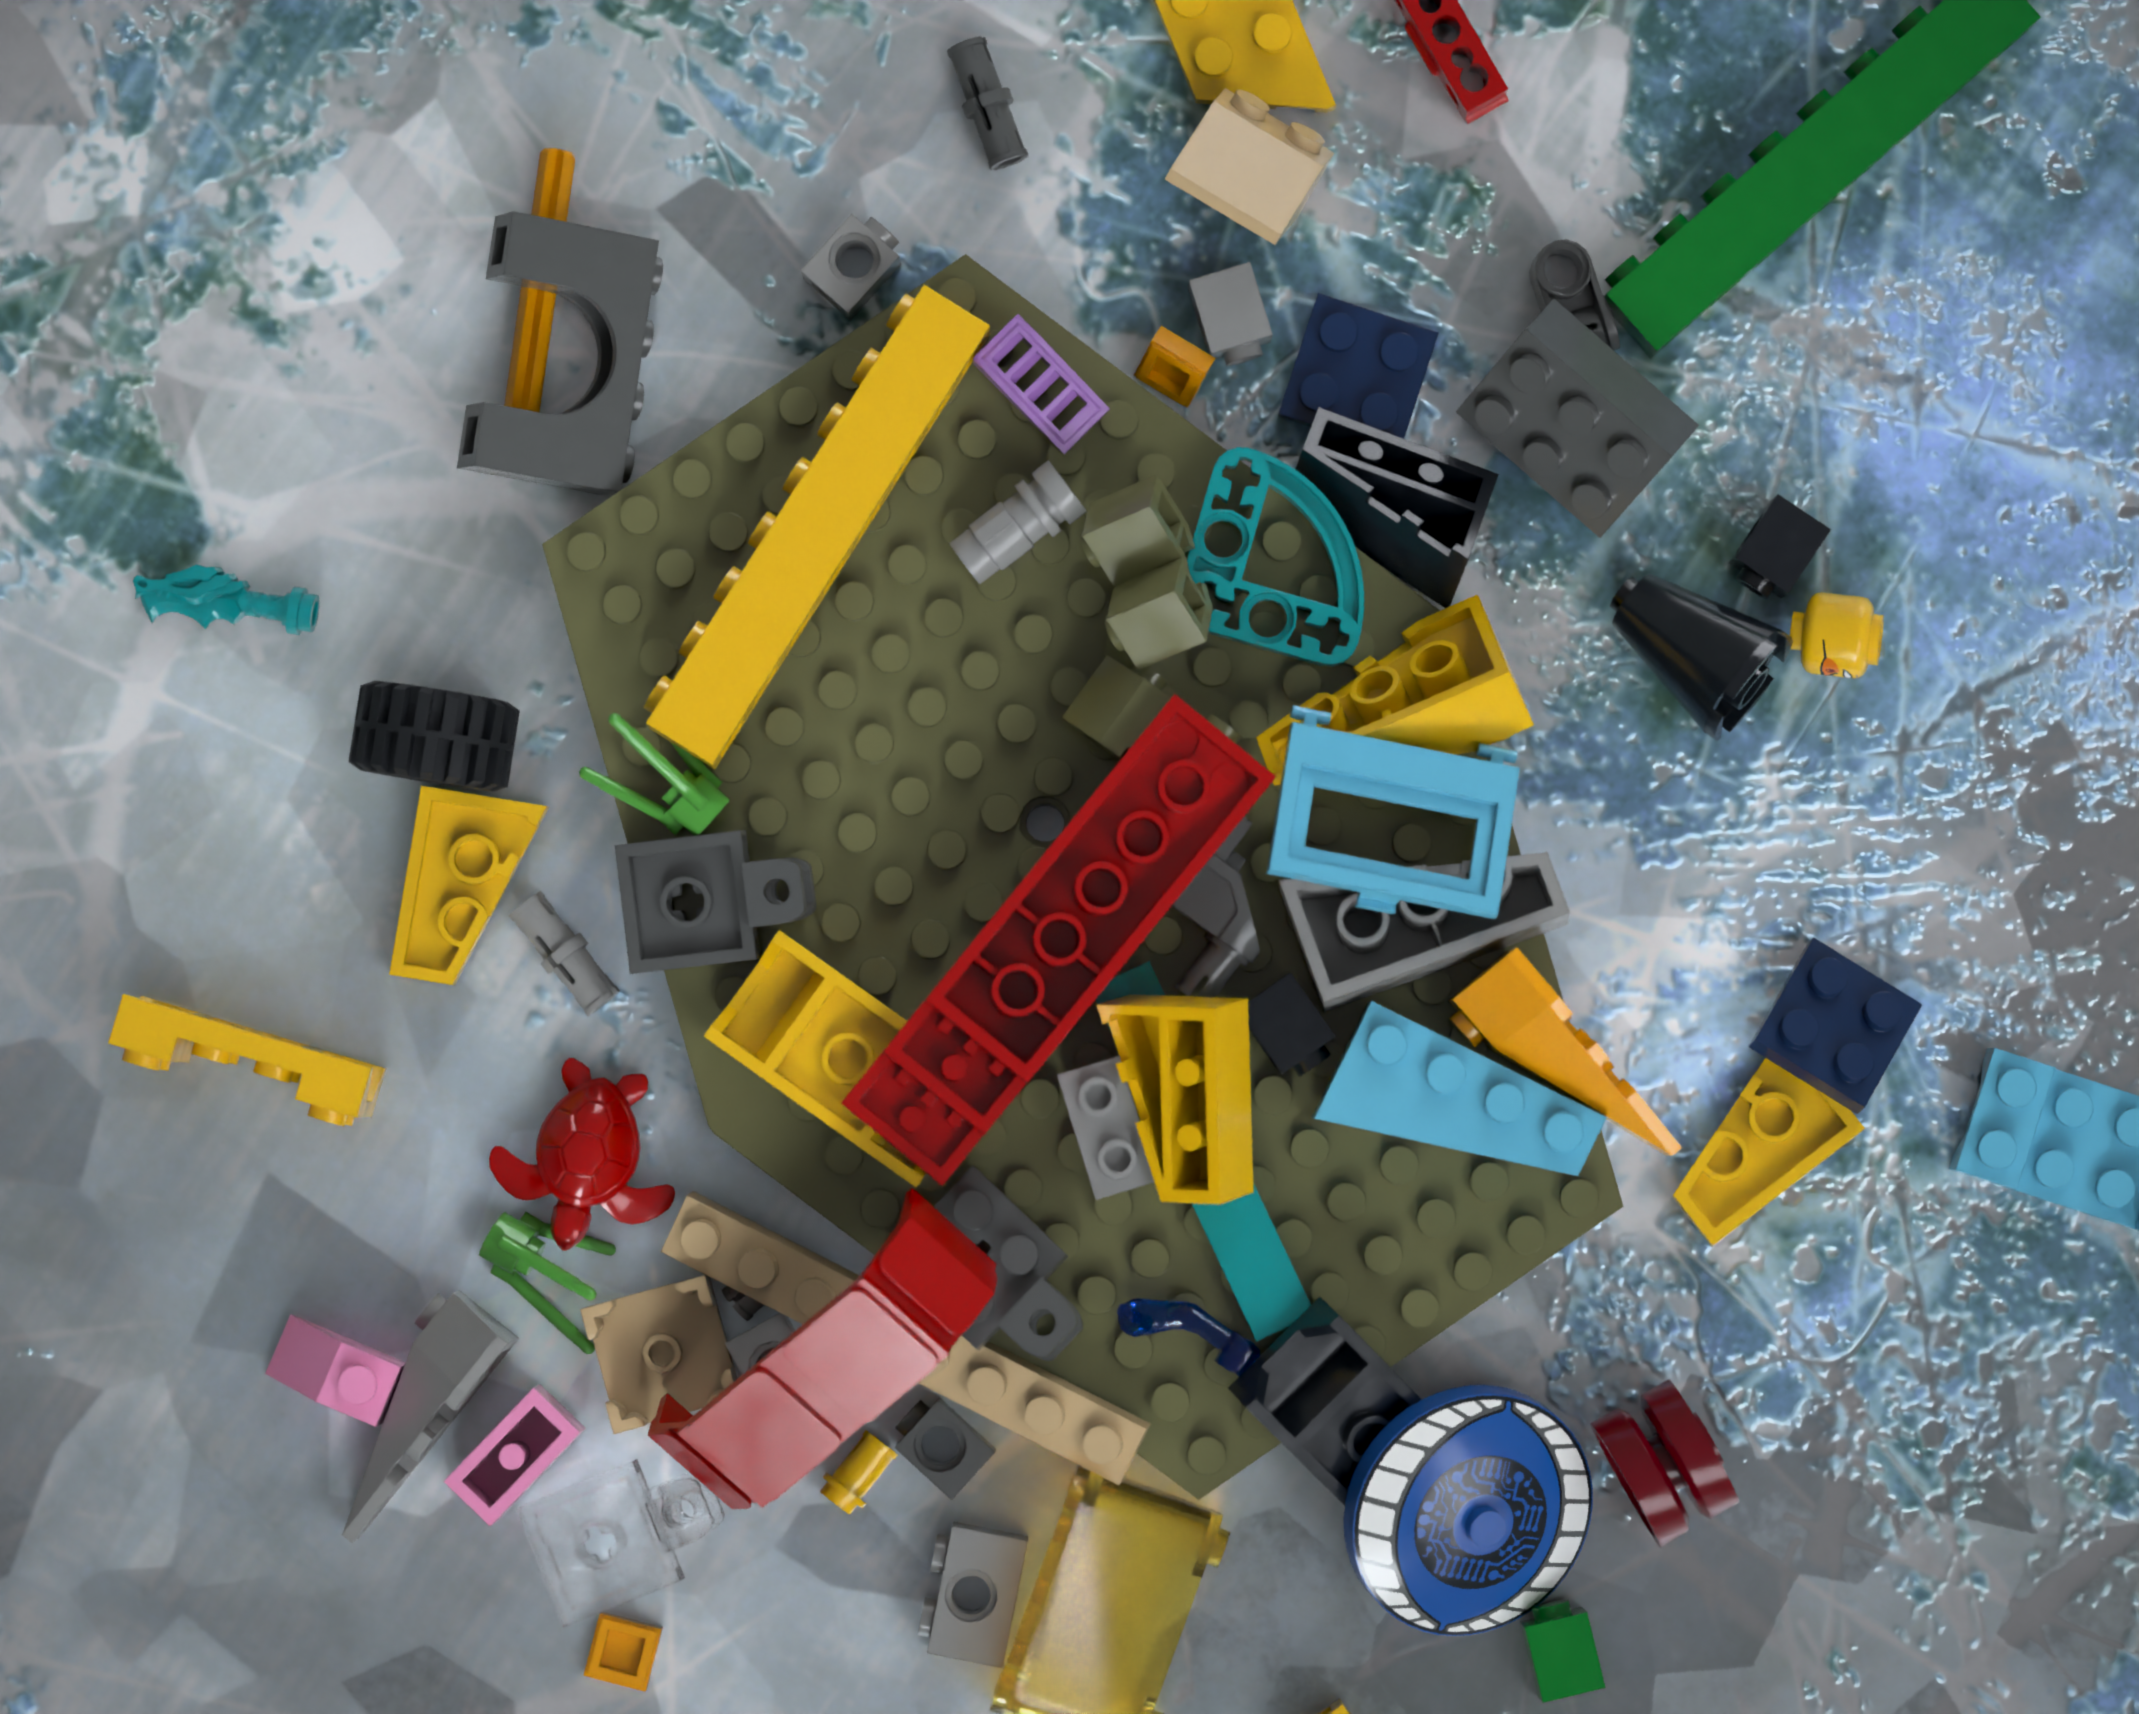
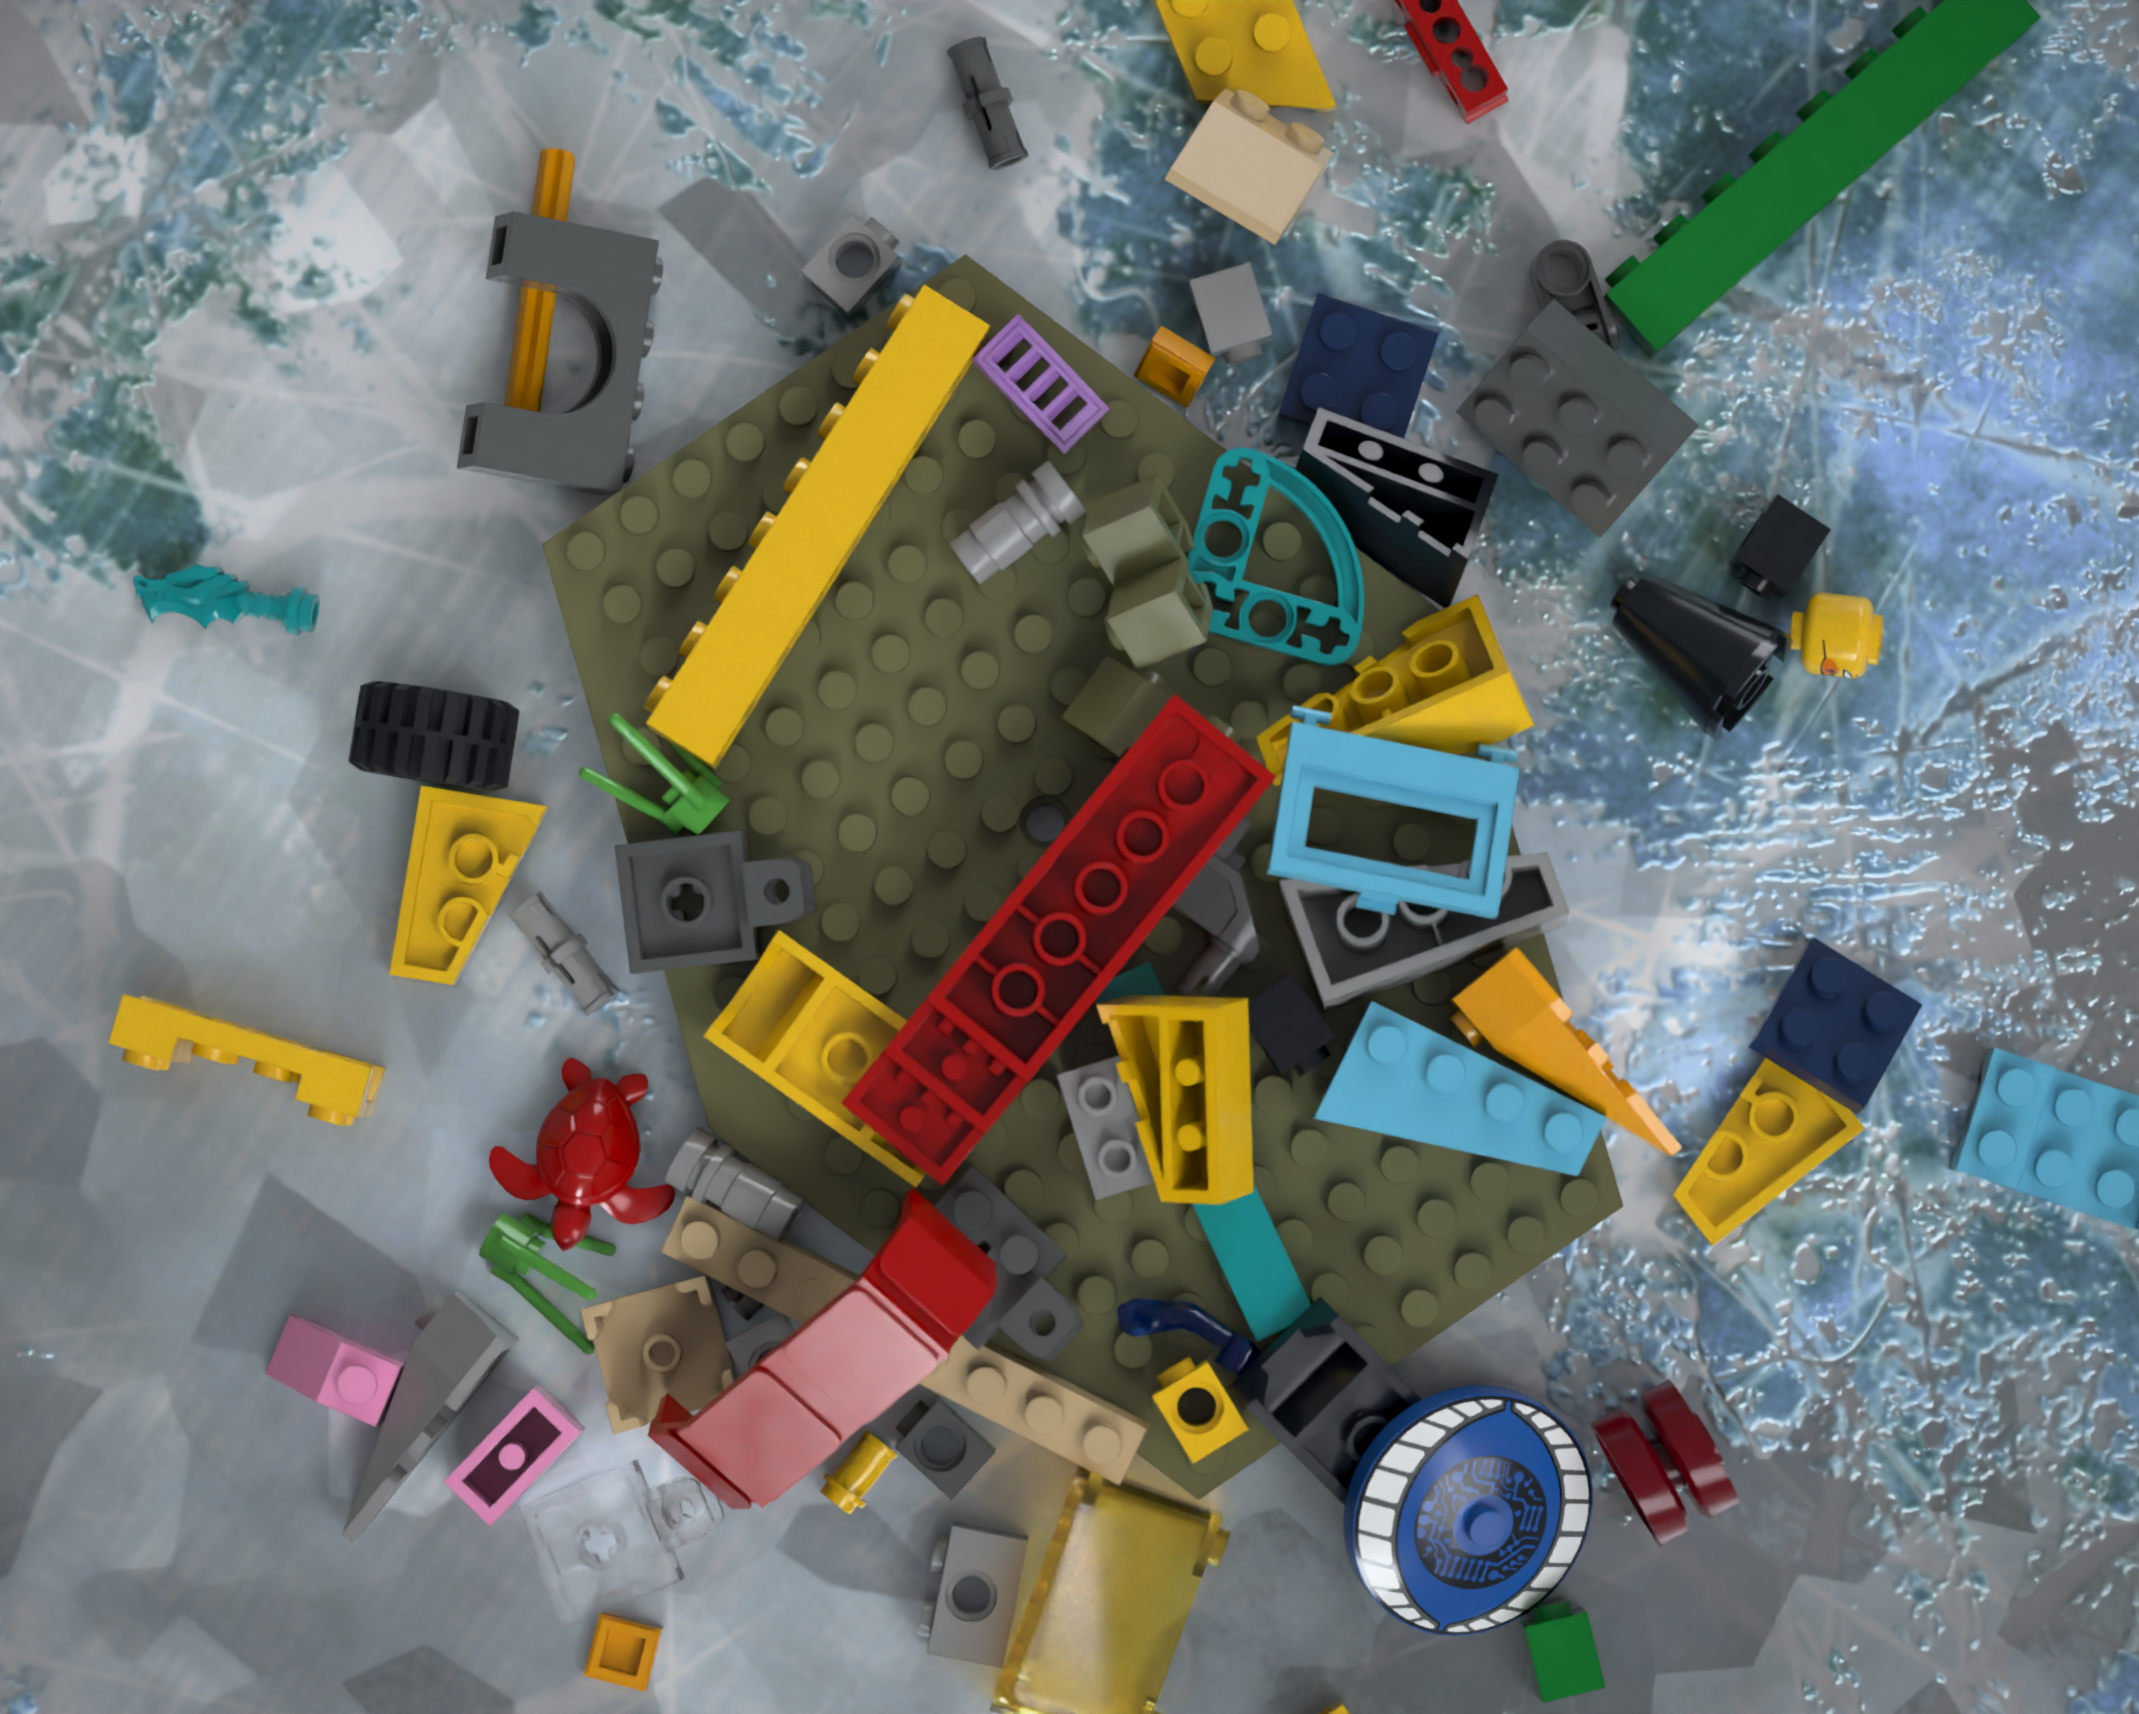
(734, 1185): none -> light grey axle
(1210, 1435): none -> yellow brick

